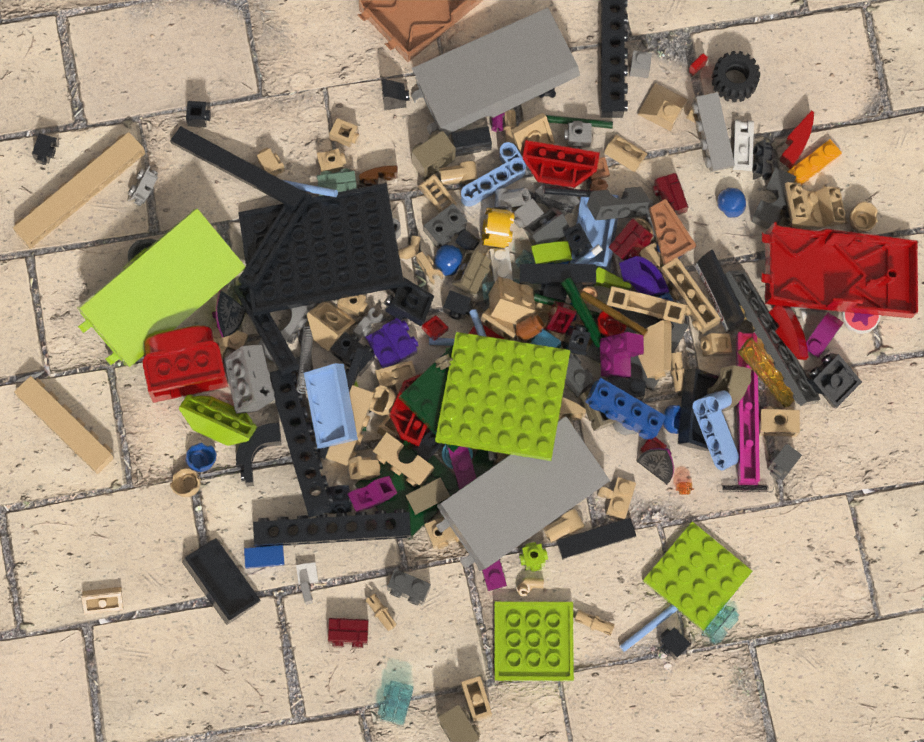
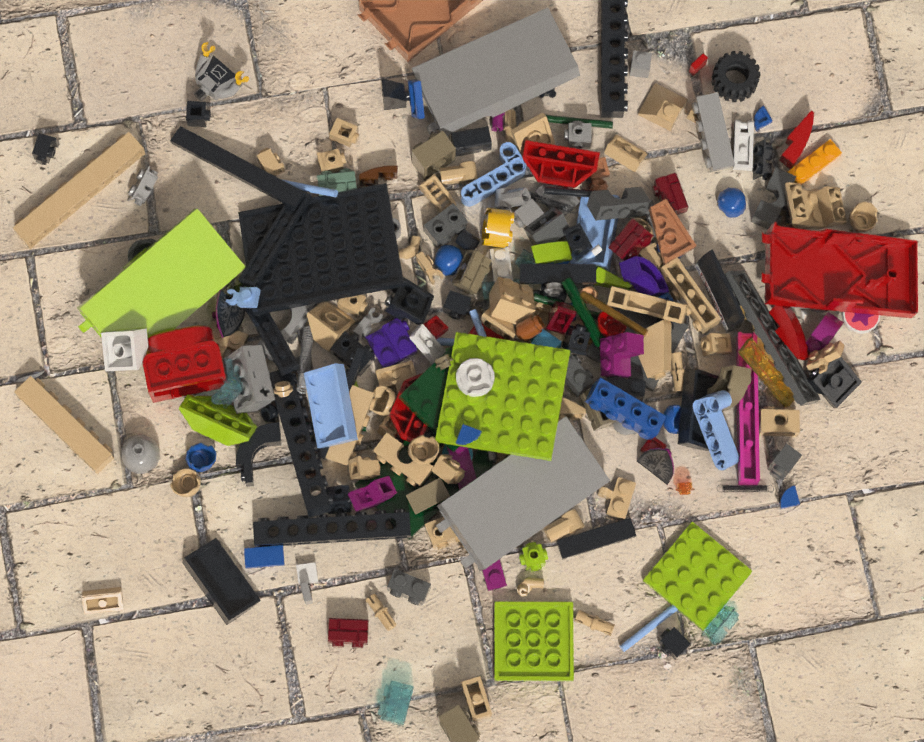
(124, 349): none -> white slope
(140, 454): none -> light grey cylinder
(215, 77): none -> torso
(228, 392): none -> clear light blue hinge
(245, 298): none -> light blue plate
(269, 413): none -> black plate
(283, 389): none -> tan plate
(416, 99): none -> blue tile
(423, 450): none -> tan hair
(427, 343): none -> white plate
(448, 469): none -> tan brick
(467, 435): none -> blue tile
(475, 377): none -> white tile
(553, 289): none -> light grey plate
(762, 118): none -> blue tile
(789, 498): none -> blue tile
(821, 358): none -> tan plate

